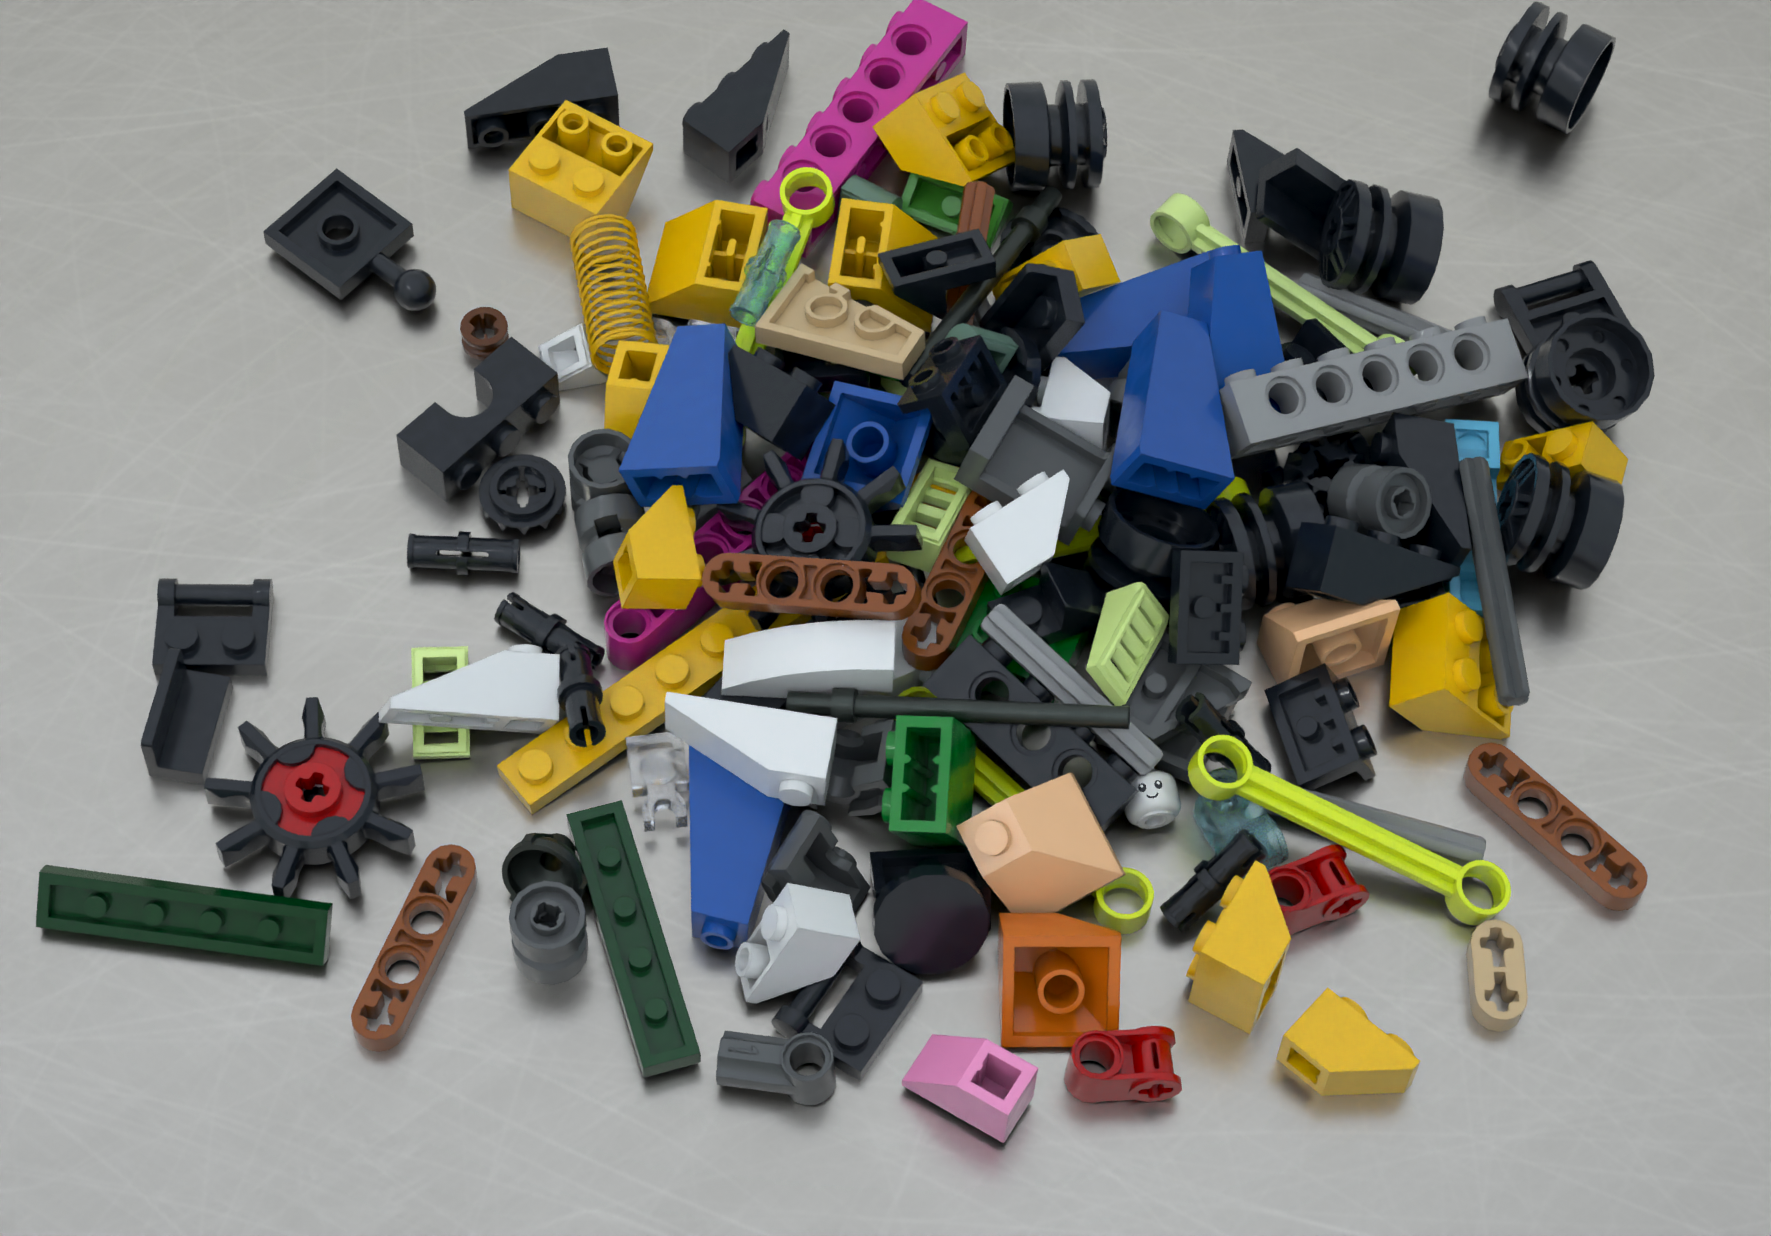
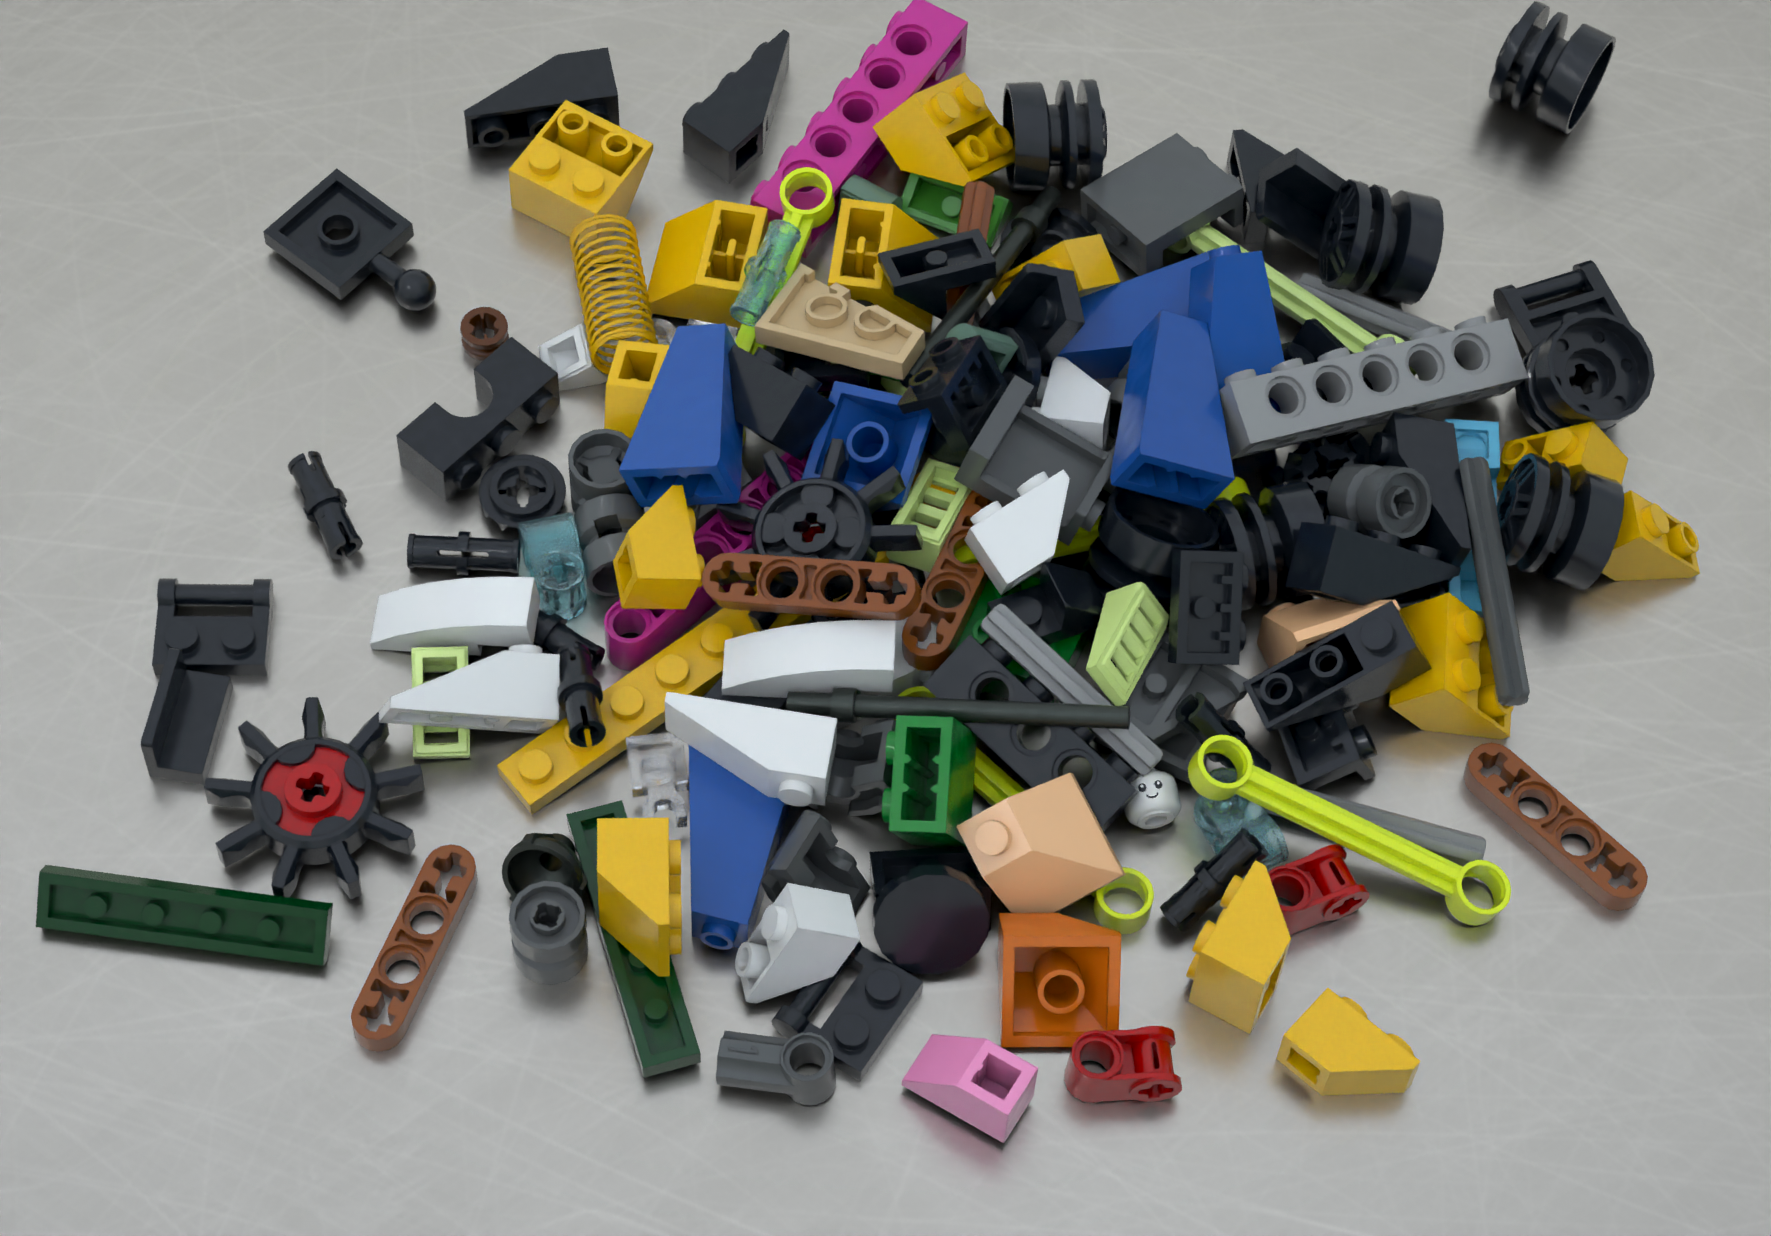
(325, 505): none -> black pin
(458, 614): none -> white slope
(555, 561): none -> clear light blue piece
(640, 888): none -> yellow slope
(1159, 202): none -> dark grey panel
(1340, 670): none -> black slope
(1484, 976): tan beam -> none
(1651, 544): none -> yellow slope

